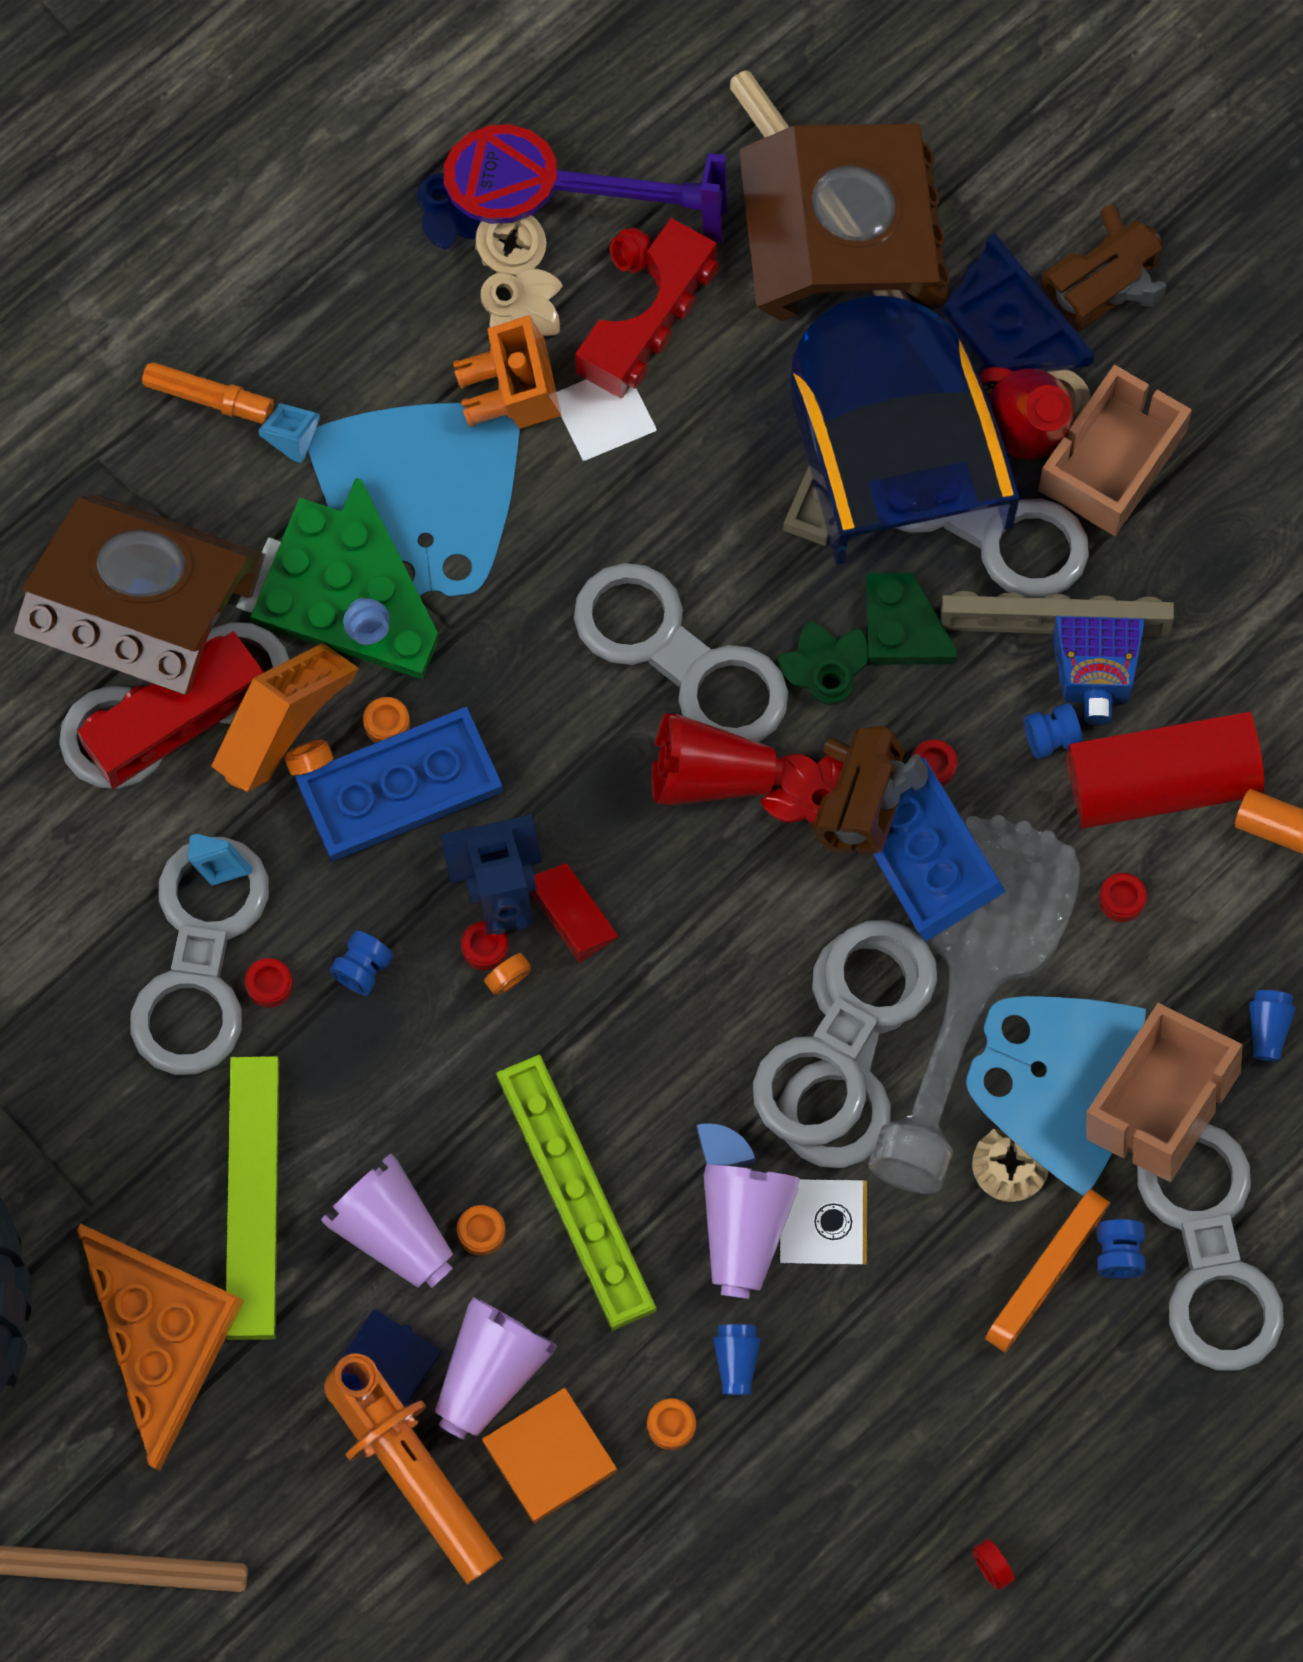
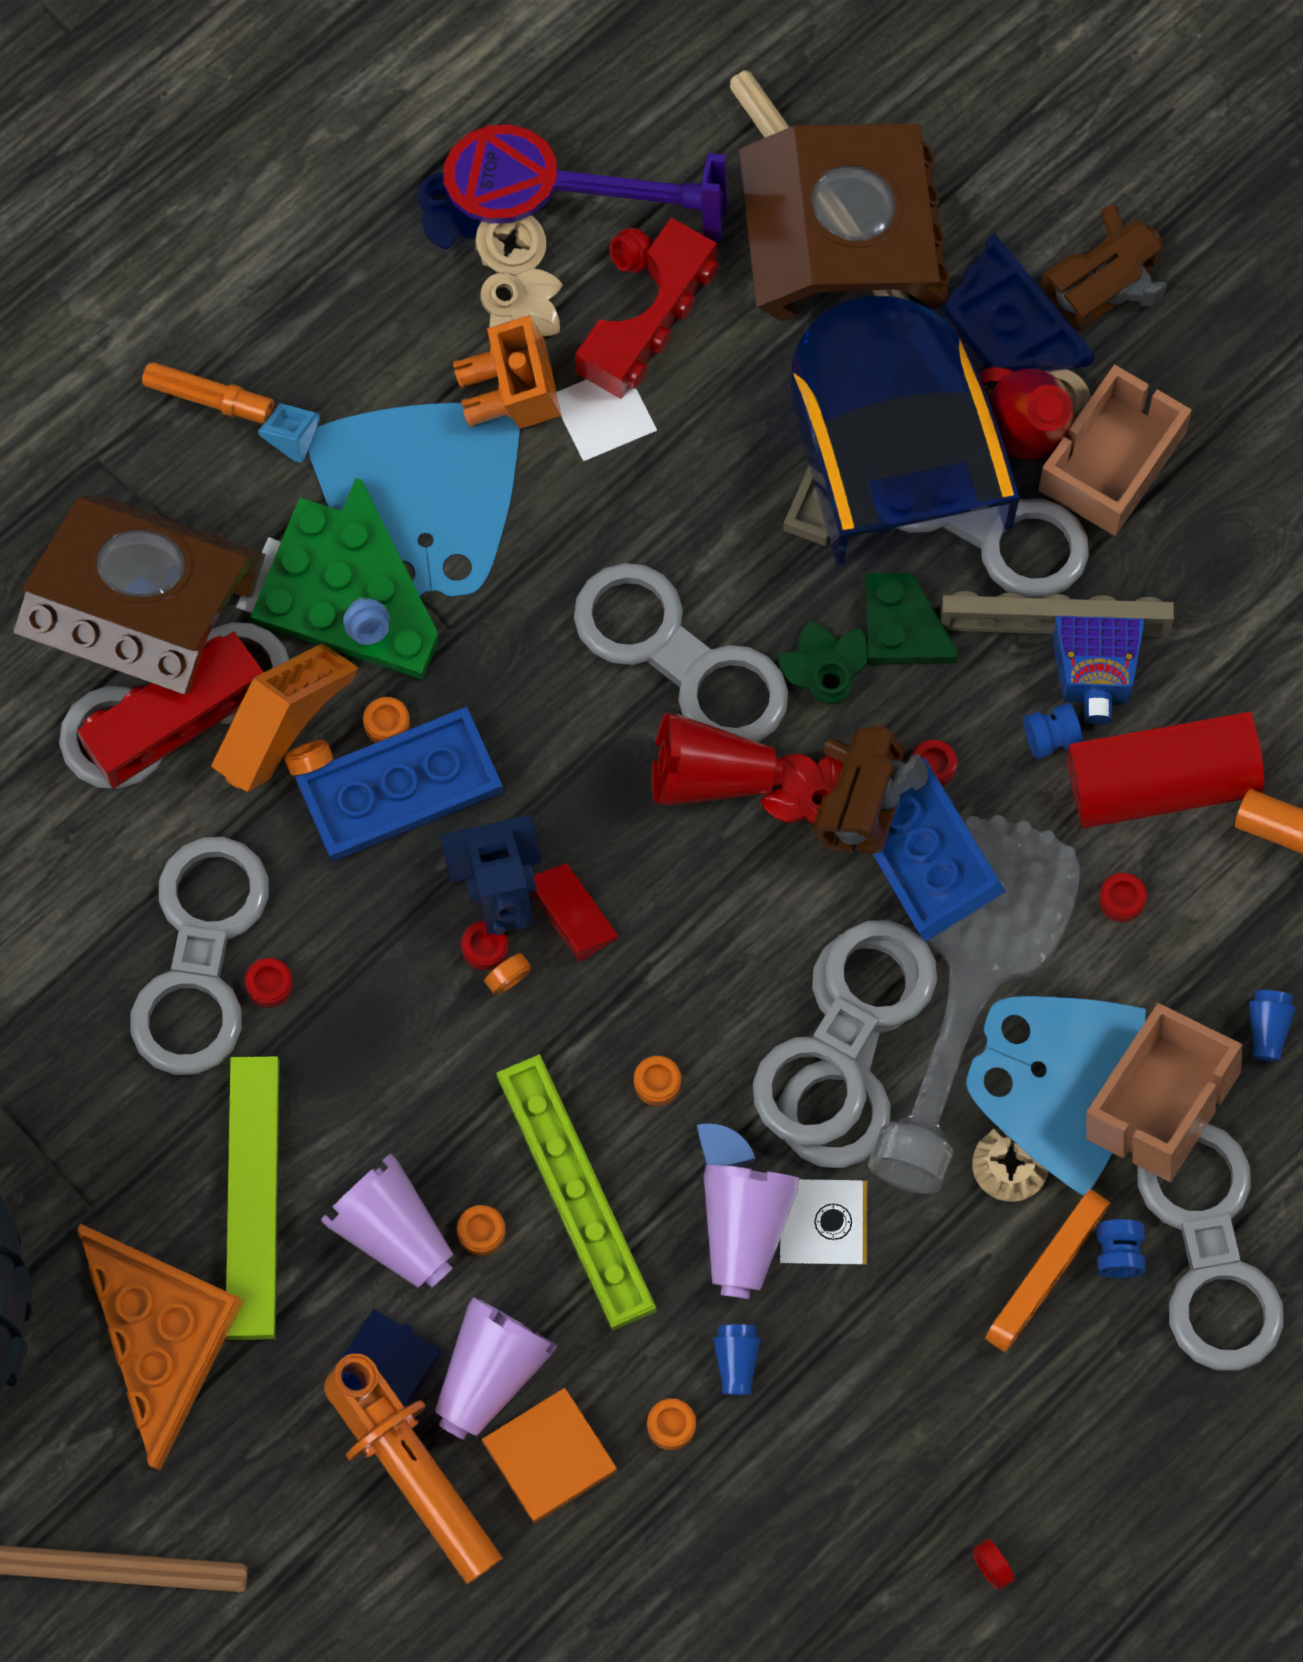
(216, 859): dark azure slope -> none
(361, 962): blue wheel -> none
(657, 1080): none -> orange tile

